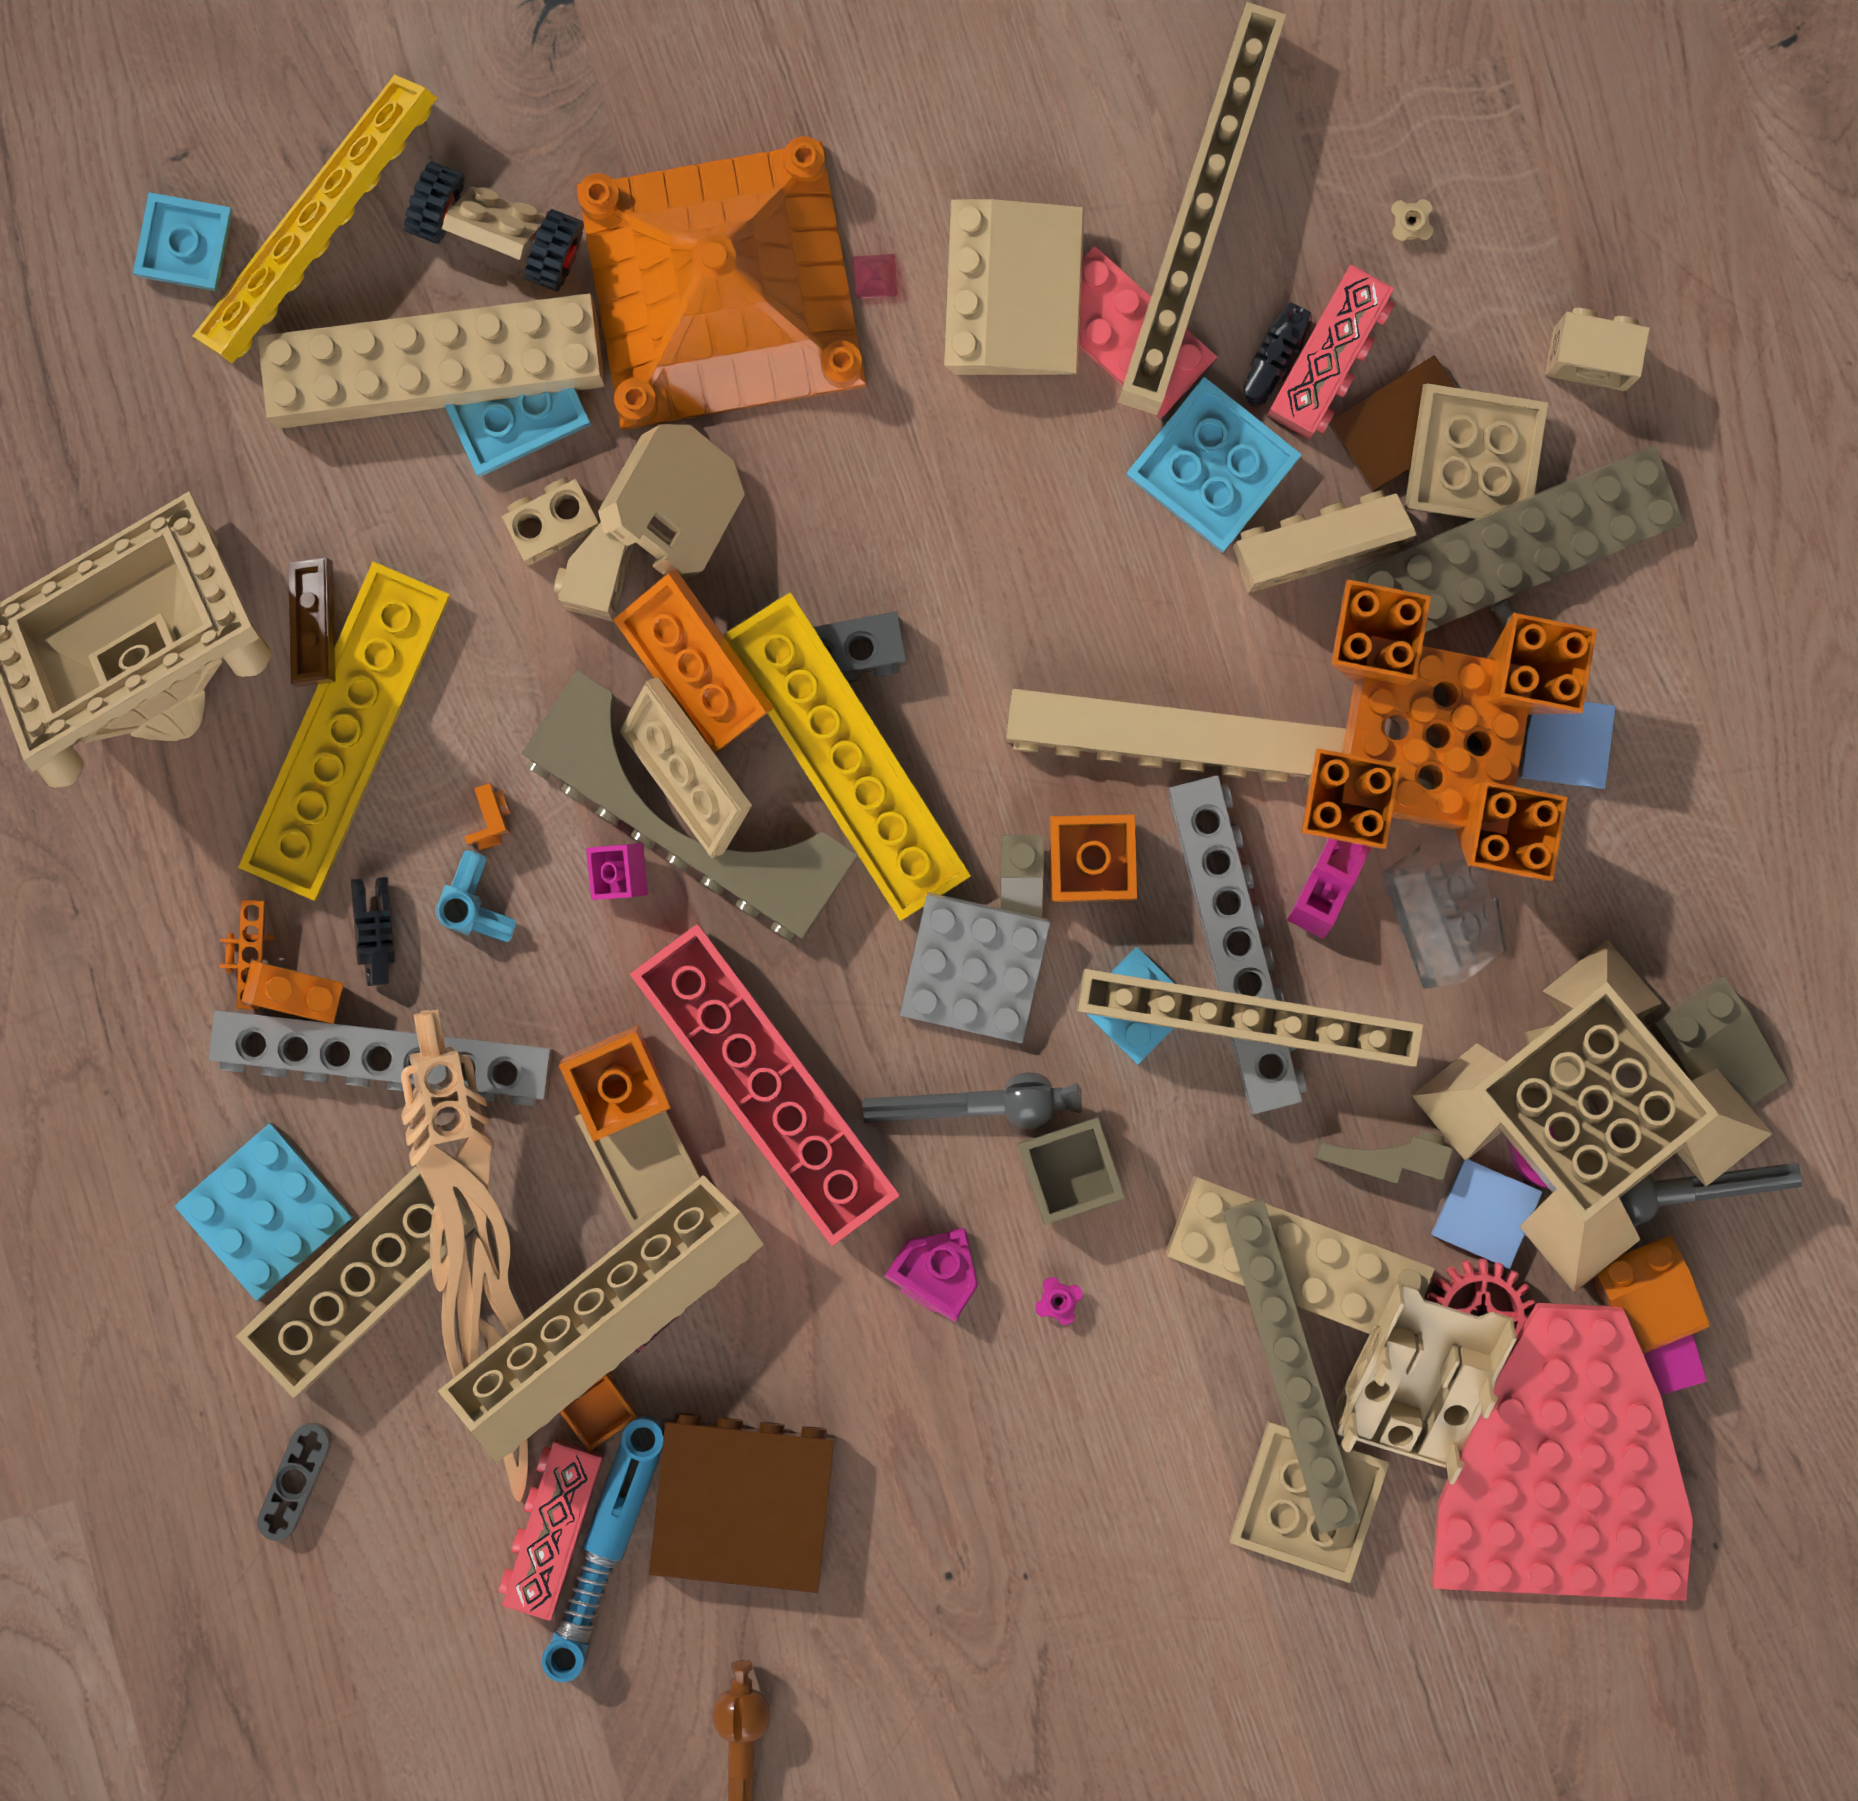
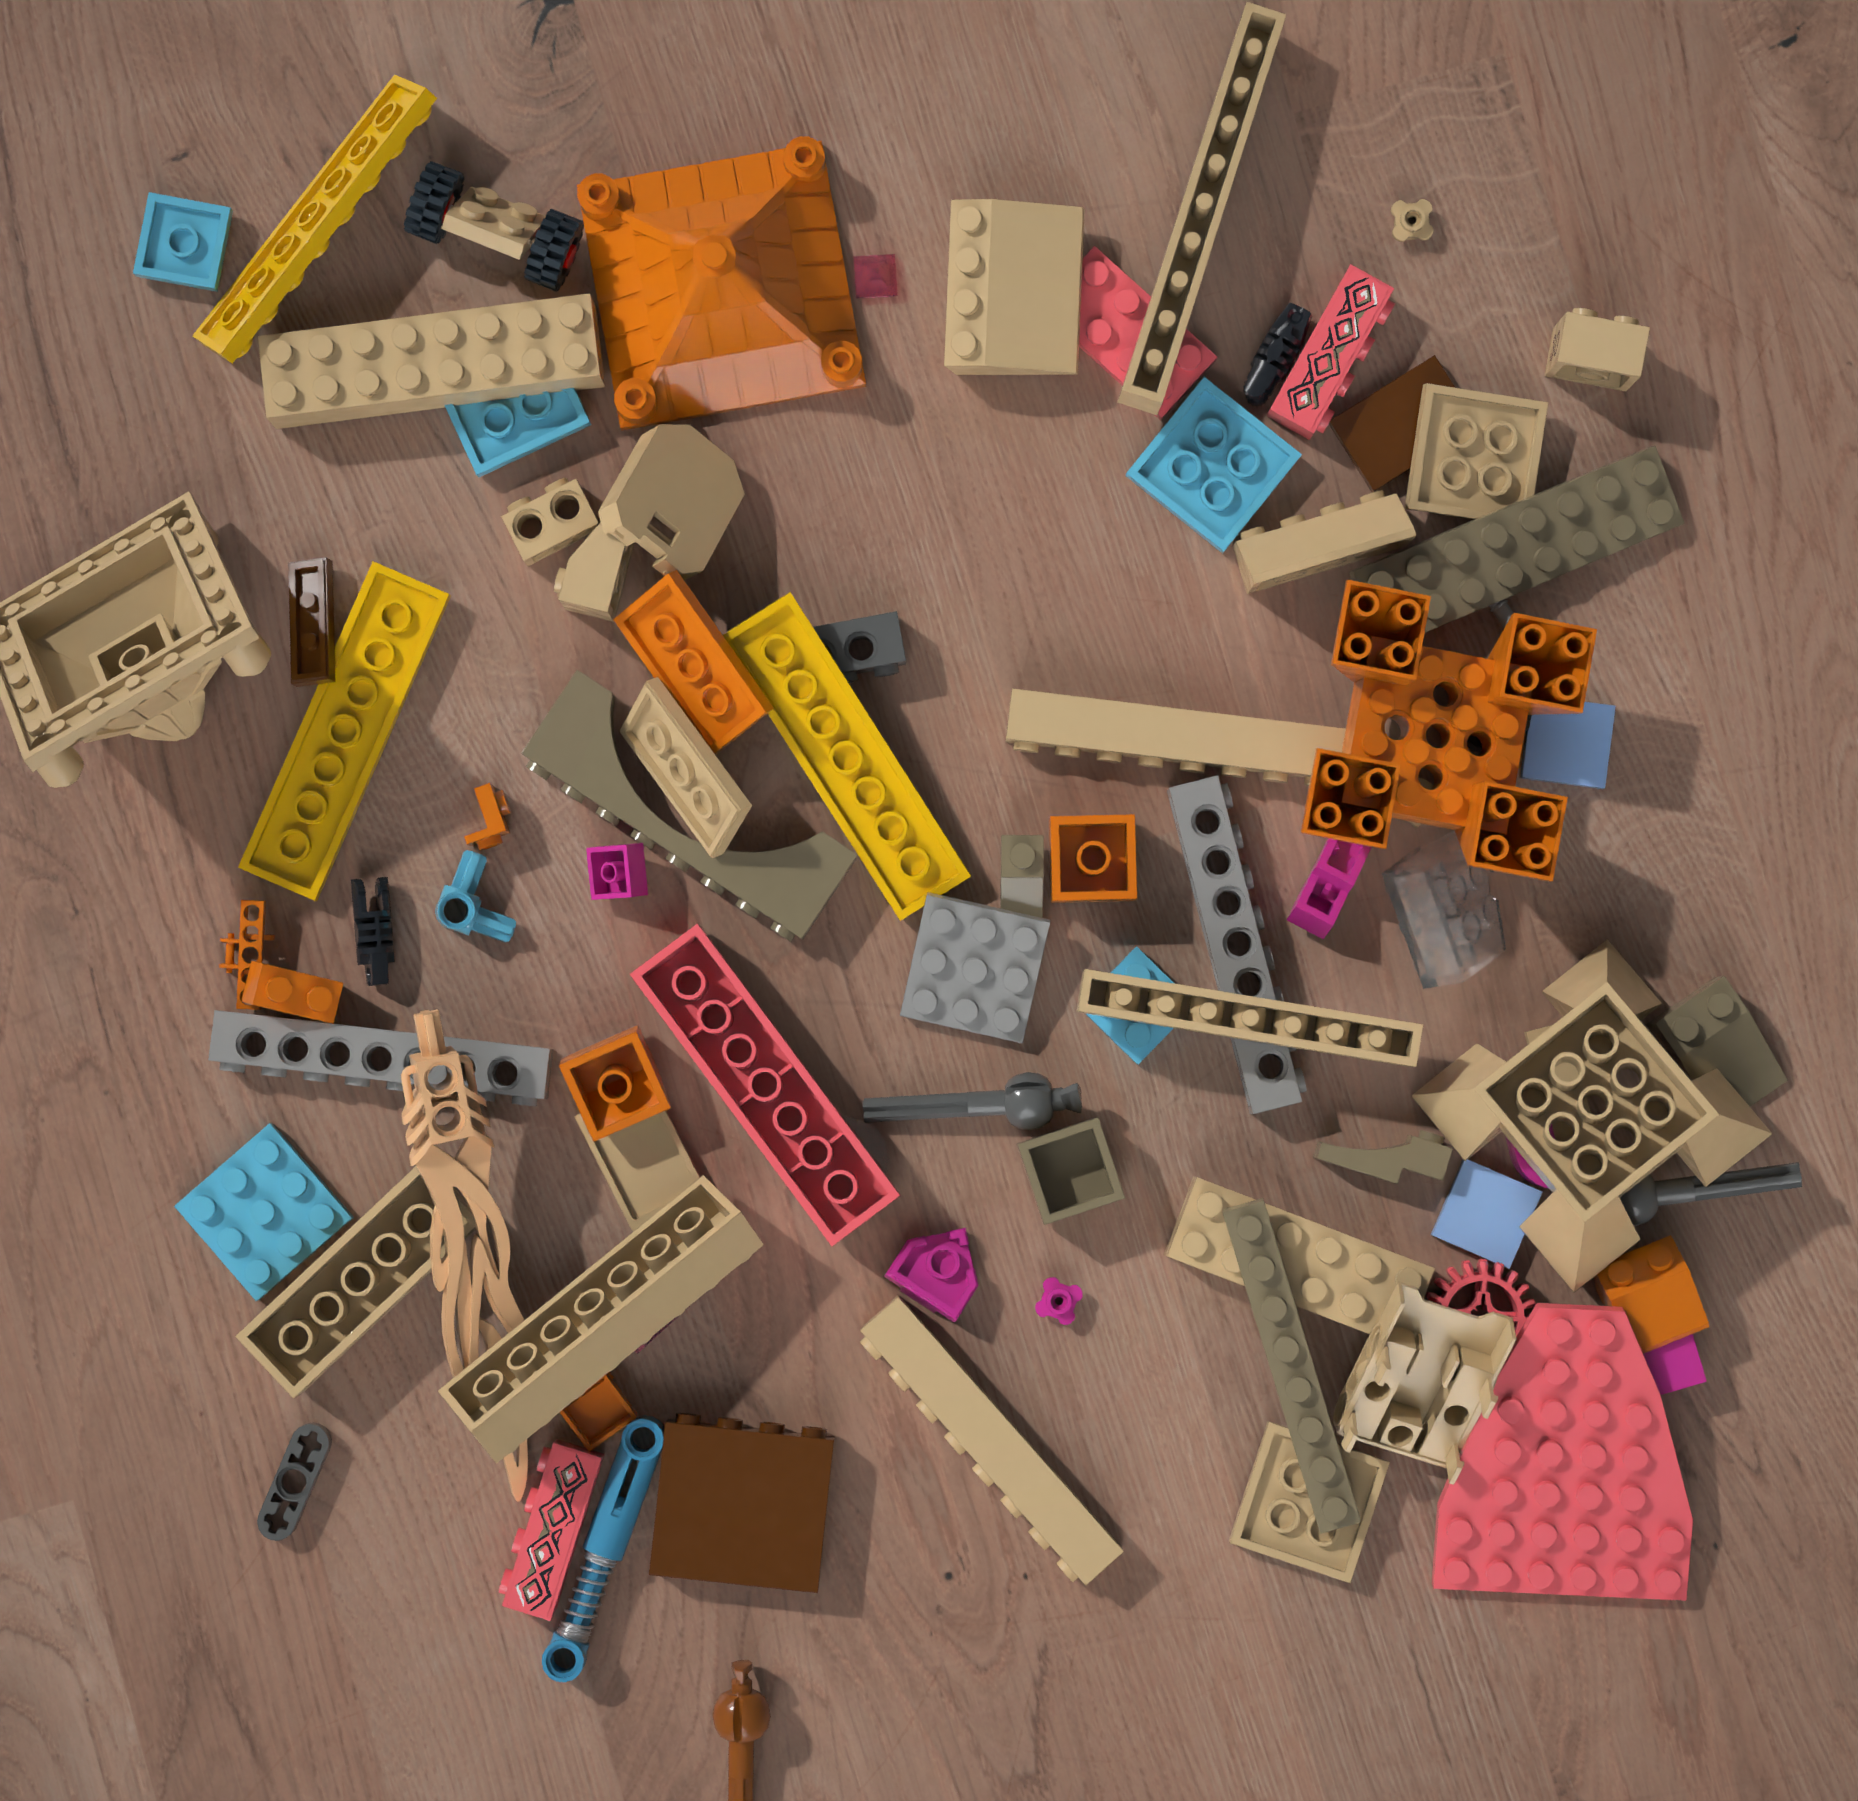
(991, 1440): none -> tan brick

